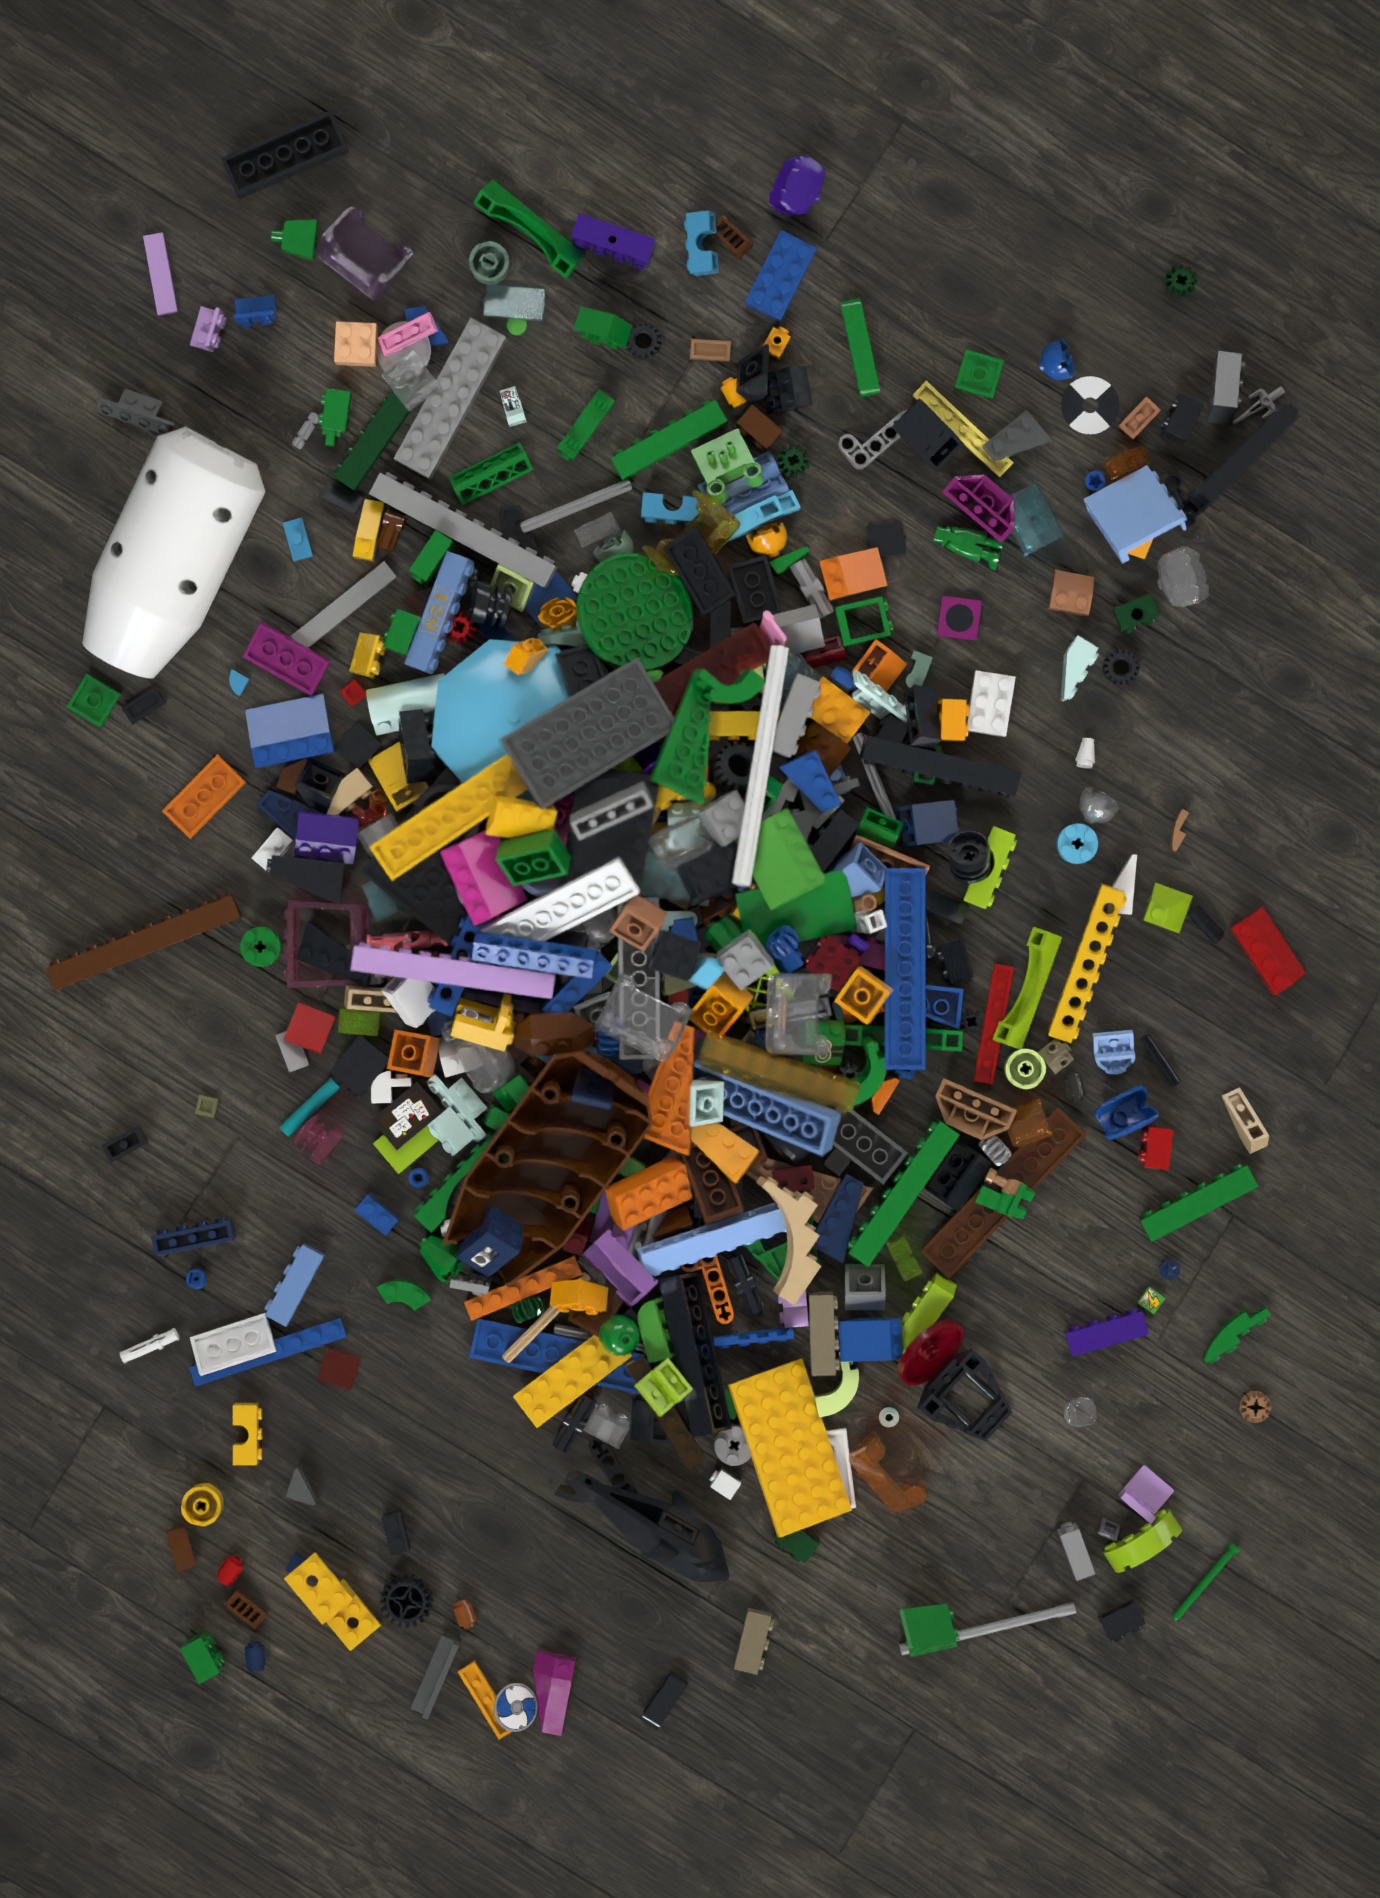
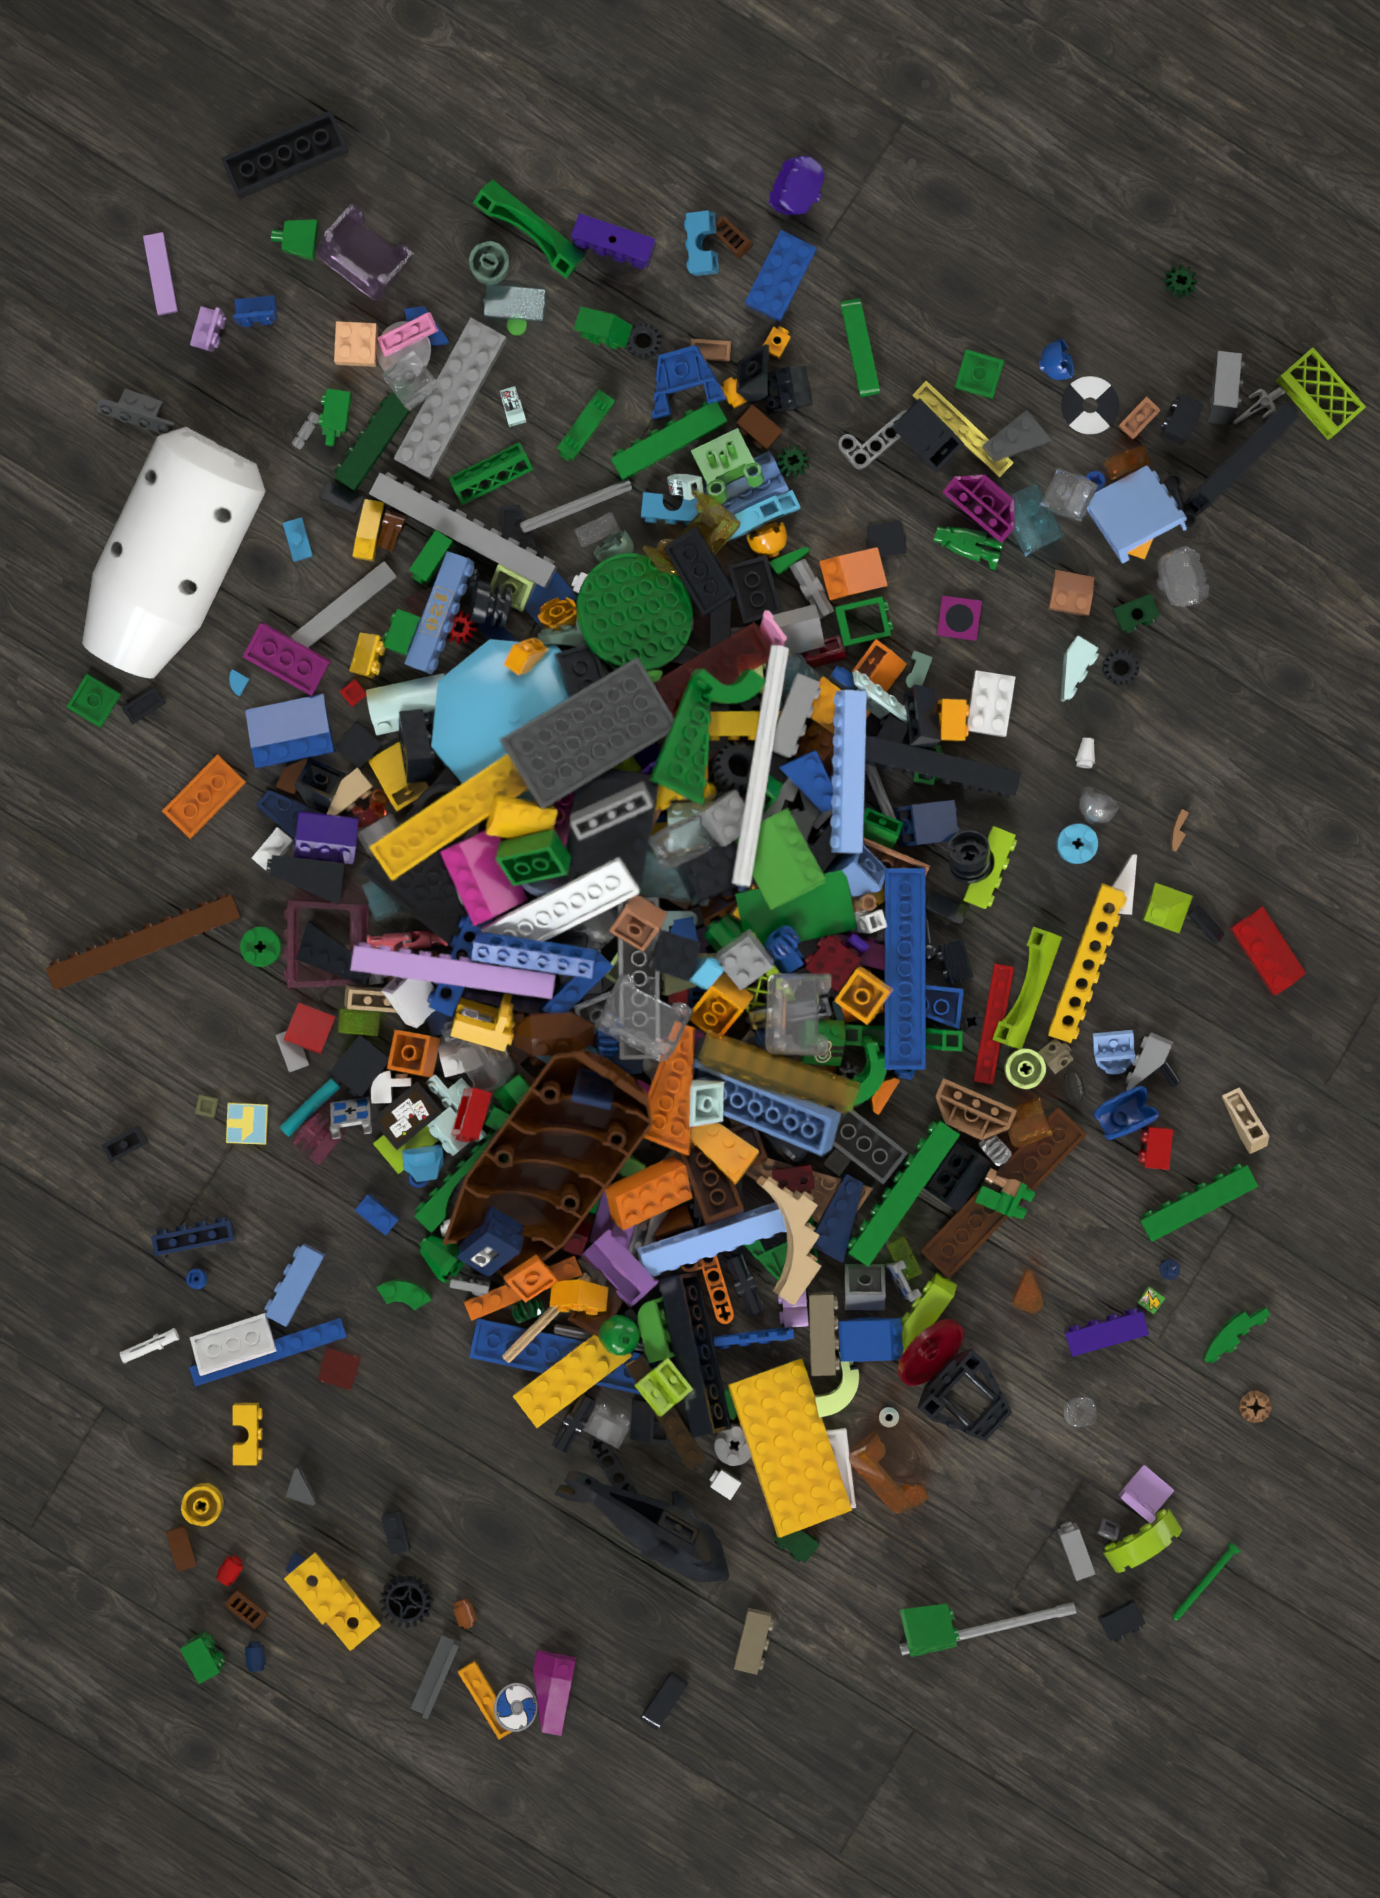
(247, 1123): none -> tile
(350, 1113): none -> light grey flag
(423, 1162): none -> dark azure slope
(471, 1114): none -> red window
(531, 1278): none -> orange tile
(682, 371): none -> blue wing
(682, 485): none -> light aqua leg
(848, 772): none -> light blue brick
(900, 1282): none -> light grey flag
(1028, 1294): none -> clear orange slope
(1069, 495): none -> clear brick
(1152, 1057): none -> light grey slope
(1306, 402): none -> lime fence

